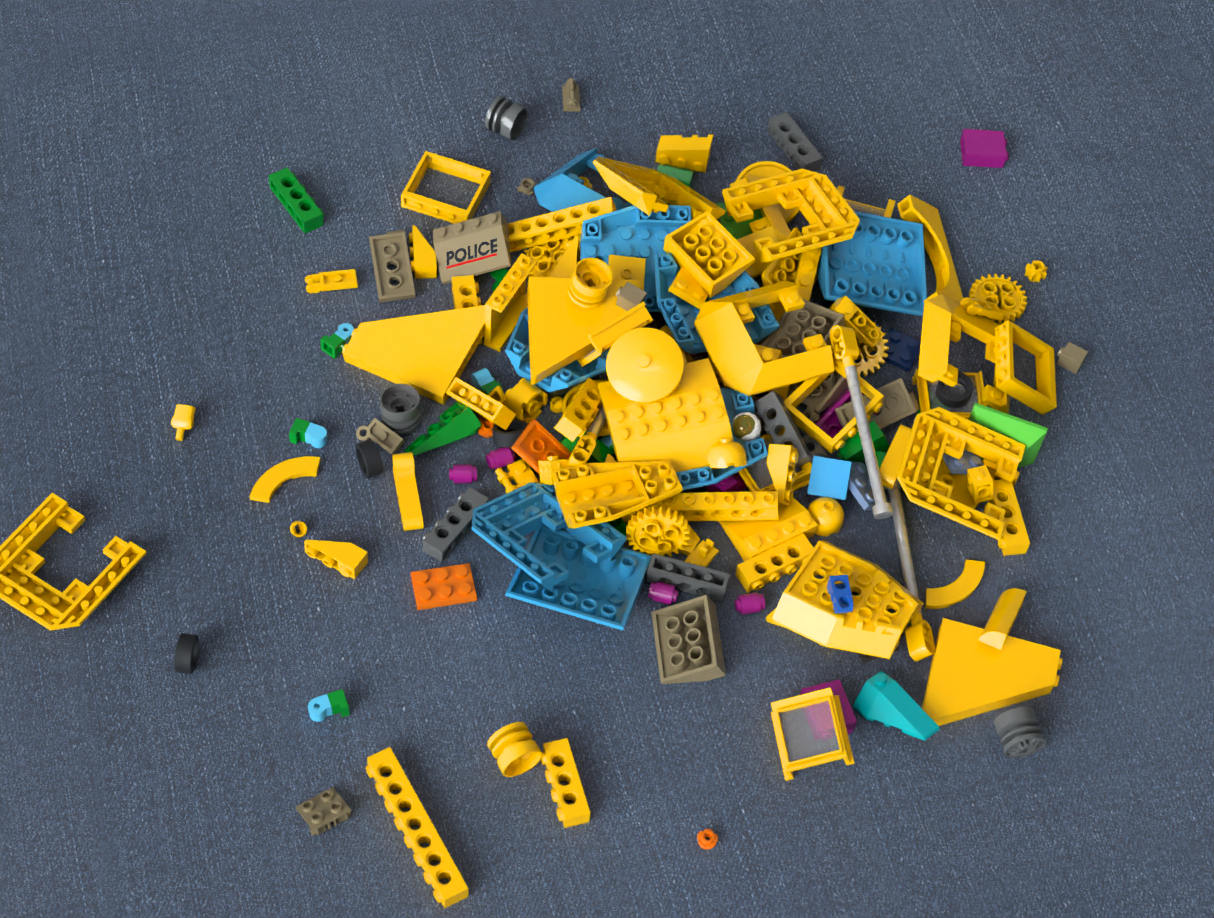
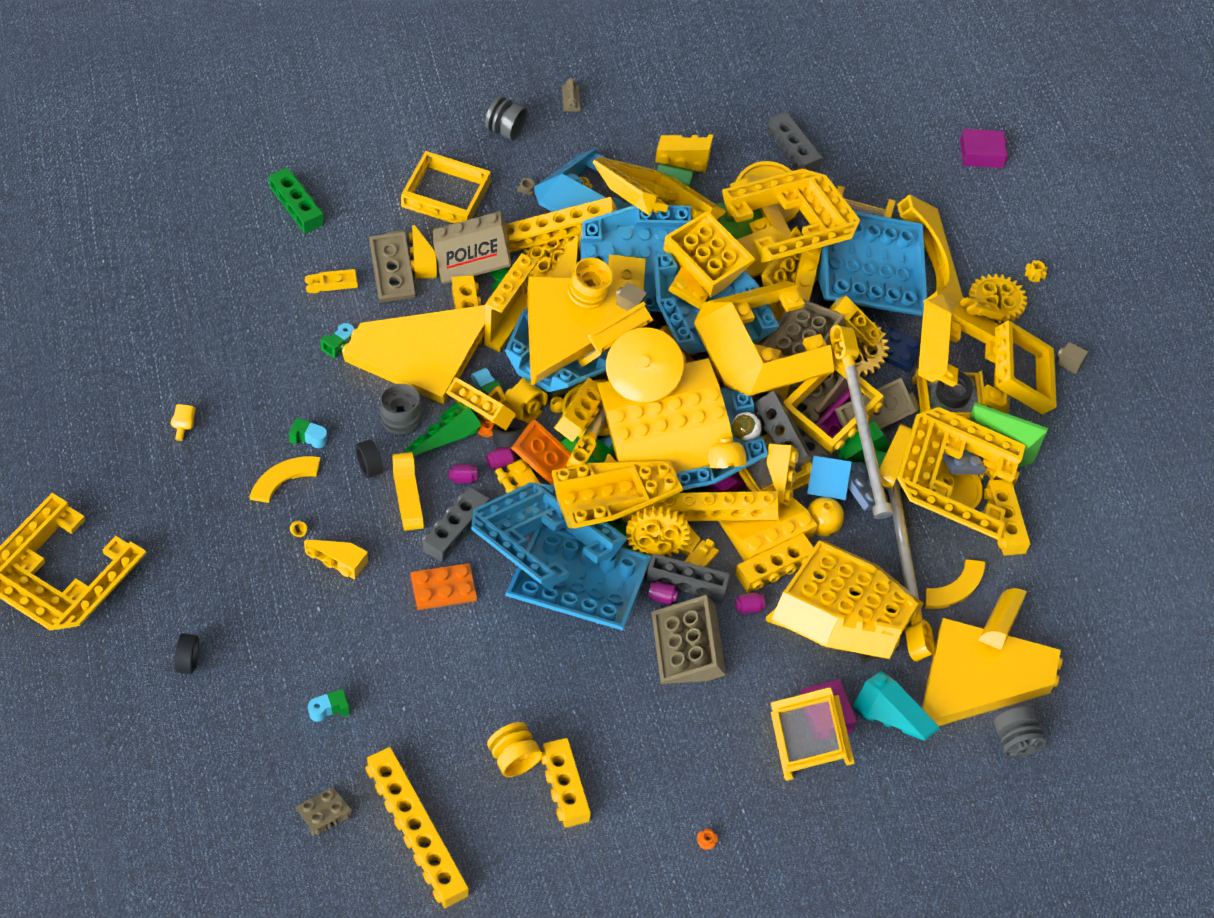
(381, 435): dark tan hinge -> none
(548, 465): yellow head -> none
(840, 594): blue leg -> none
(980, 484): yellow head -> none

